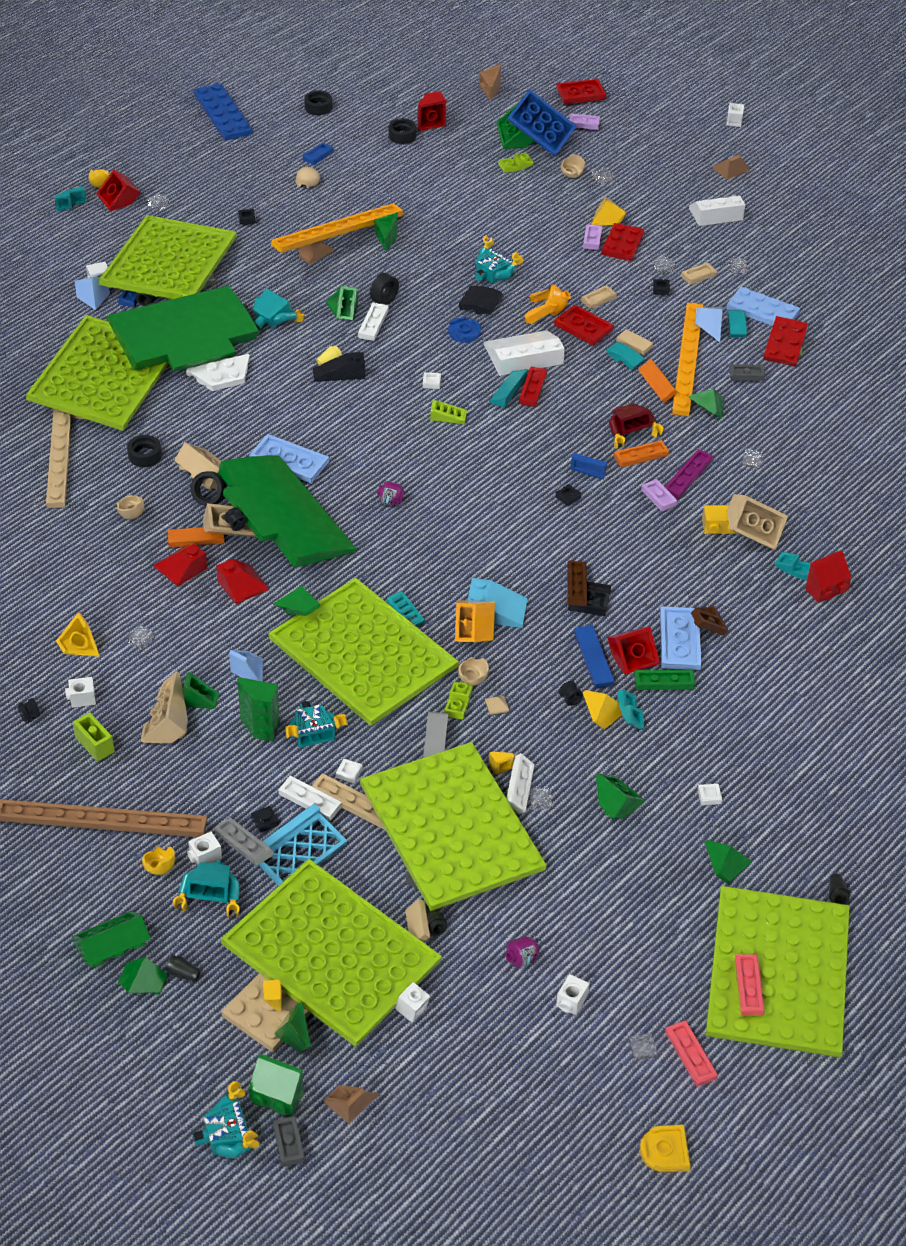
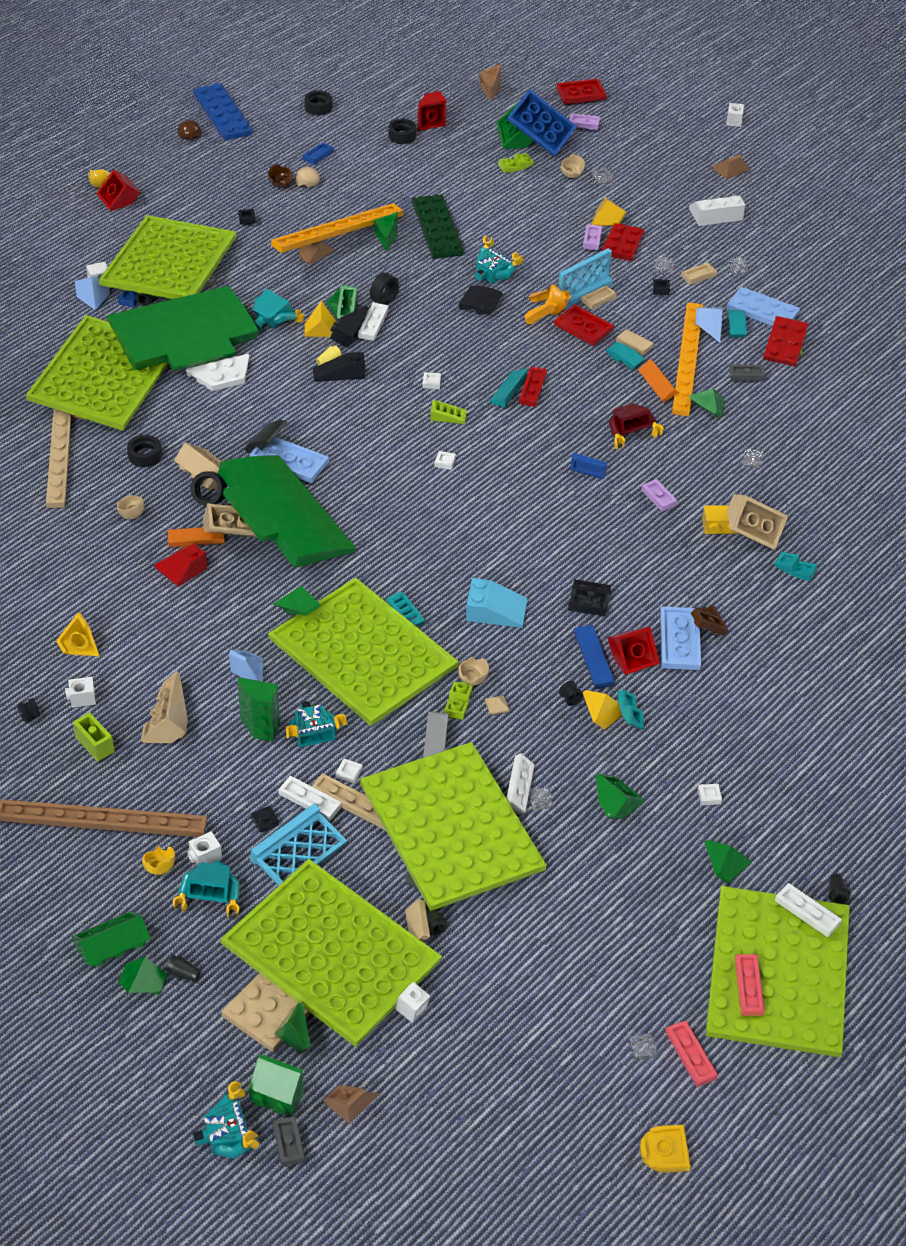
(70, 197): teal slope -> none
(141, 637): clear plate -> none
(158, 202): clear plate -> none
(189, 129): none -> reddish brown hair
(198, 693): green slope -> none
(235, 519): black wheel -> none
(239, 580): red slope -> none
(243, 841): light grey tile -> none
(265, 435): none -> pearl dark grey slope
(273, 994): yellow slope -> none
(280, 176): none -> reddish brown hair
(319, 322): none -> yellow slope
(347, 326): none -> black slope
(390, 493): magenta head -> none
(437, 226): none -> dark green plate
(445, 460): none -> white tile
(464, 330): blue tile -> none
(474, 621): light orange slope -> none
(501, 761): yellow slope -> none
(522, 951): magenta head -> none
(525, 351): white slope -> none
(568, 495): black plate -> none
(574, 987): white brick -> none
(576, 583): reddish brown tile -> none
(587, 284): none -> medium azure fence
(641, 453): orange tile -> none
(664, 680): green plate -> none
(689, 473): magenta tile -> none
(808, 910): none -> white plate
(828, 577): red slope -> none

